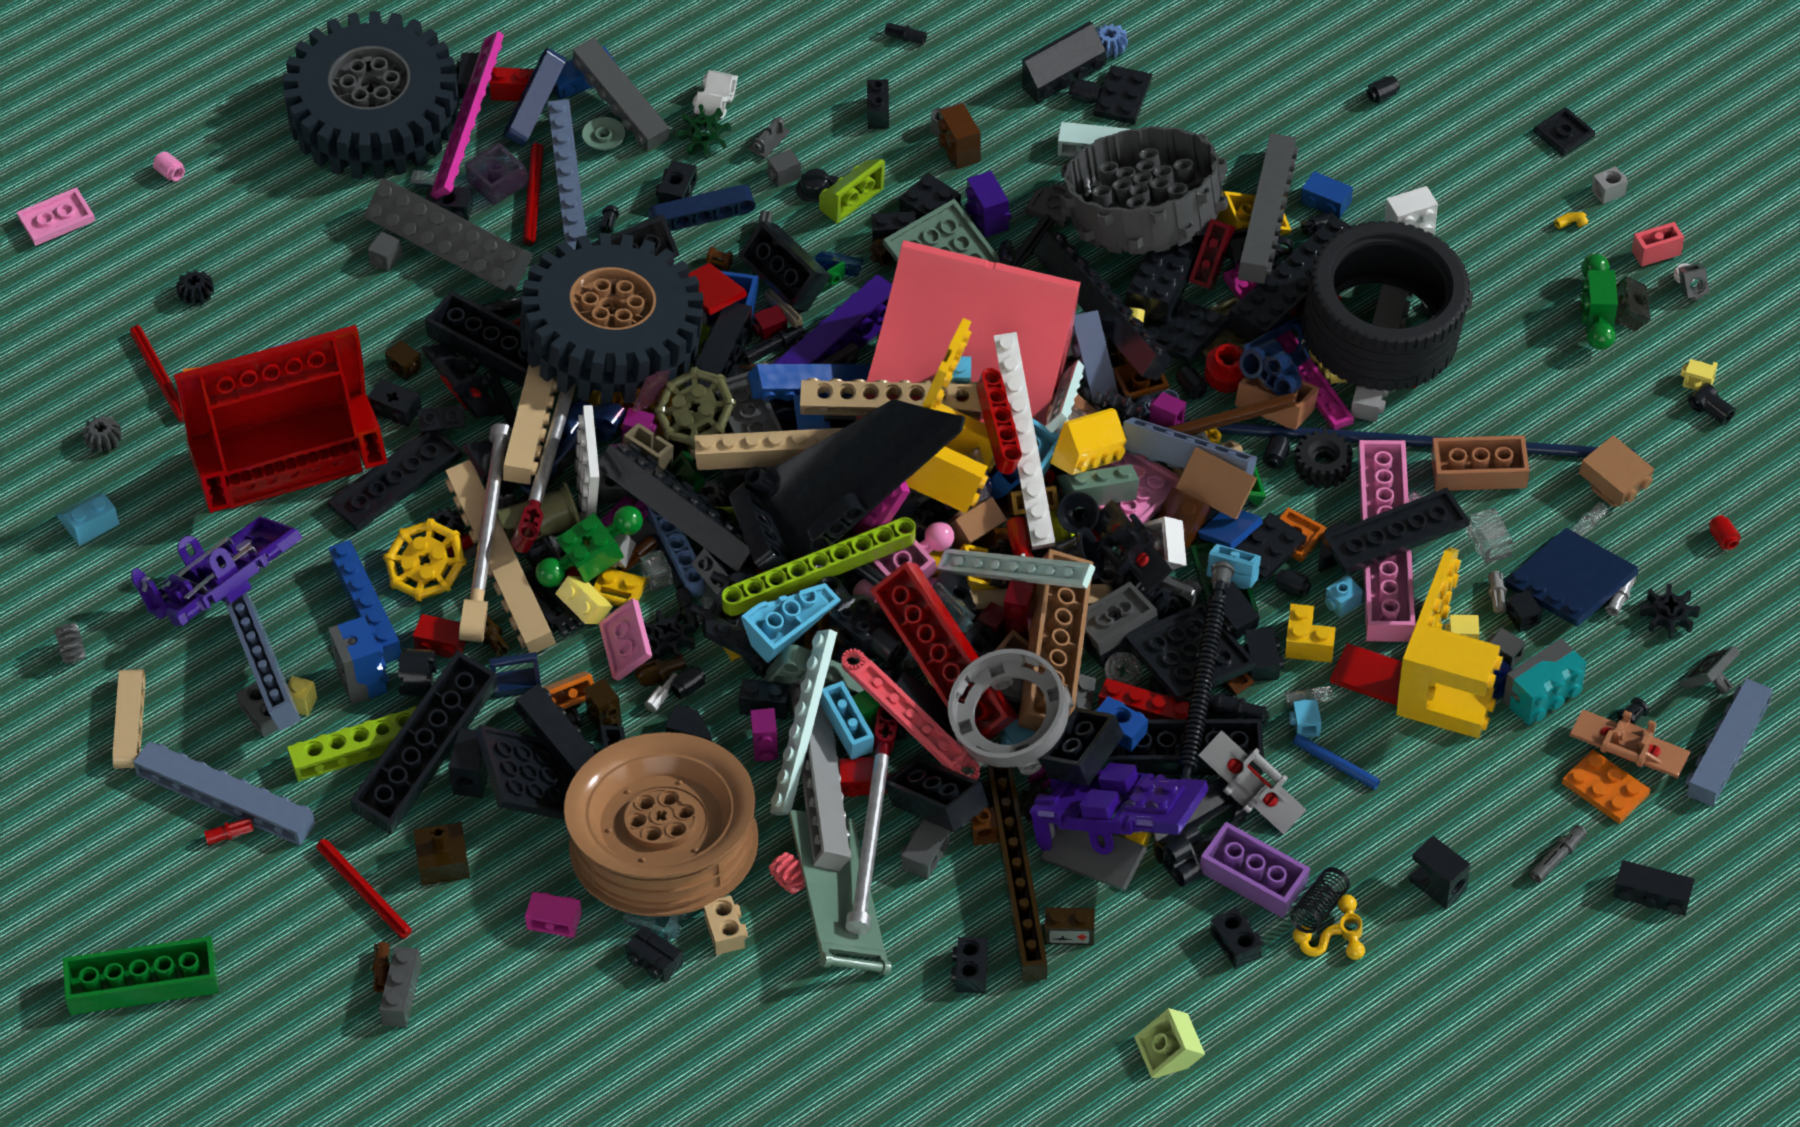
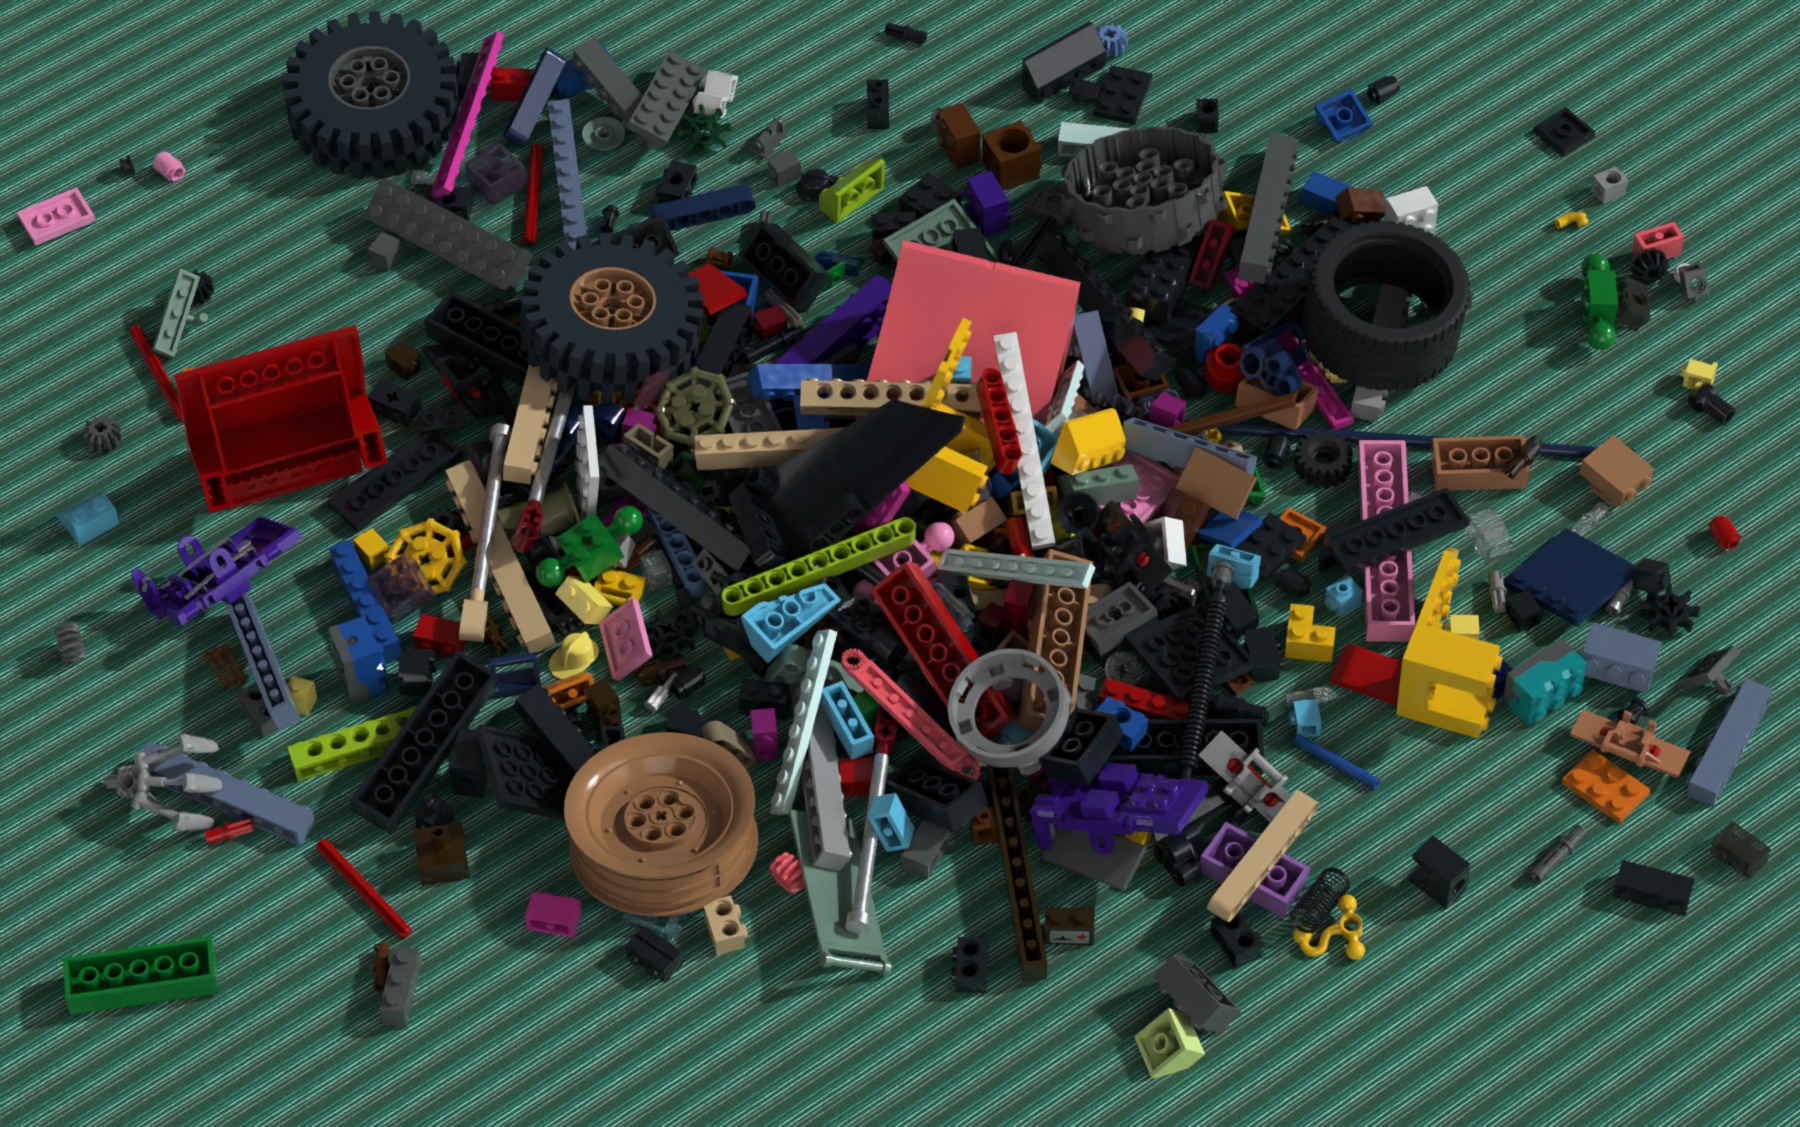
(126, 166): none -> black bush
(128, 718): tan beam -> none
(135, 782): none -> light grey piece
(176, 314): none -> sand green plate
(217, 654): none -> clear orange tile
(370, 548): none -> yellow brick
(401, 587): none -> brick
(433, 812): none -> black brick
(573, 656): none -> light yellow piece
(666, 98): none -> dark grey plate
(730, 740): none -> dark tan beam
(891, 822): none -> medium azure brick
(969, 243): none -> black brick
(1011, 155): none -> reddish brown brick
(1196, 994): none -> dark grey brick
(1207, 116): none -> black brick
(1215, 331): none -> blue slope
(1263, 856): none -> tan beam
(1343, 116): none -> blue slope
(1361, 205): none -> reddish brown brick
(1510, 646): dark grey brick -> none
(1522, 457): none -> dark brown arm
(1620, 657): none -> sand blue slope
(1649, 266): none -> black gear
(1651, 576): none -> black brick
(1740, 850): none -> clear smoke brick

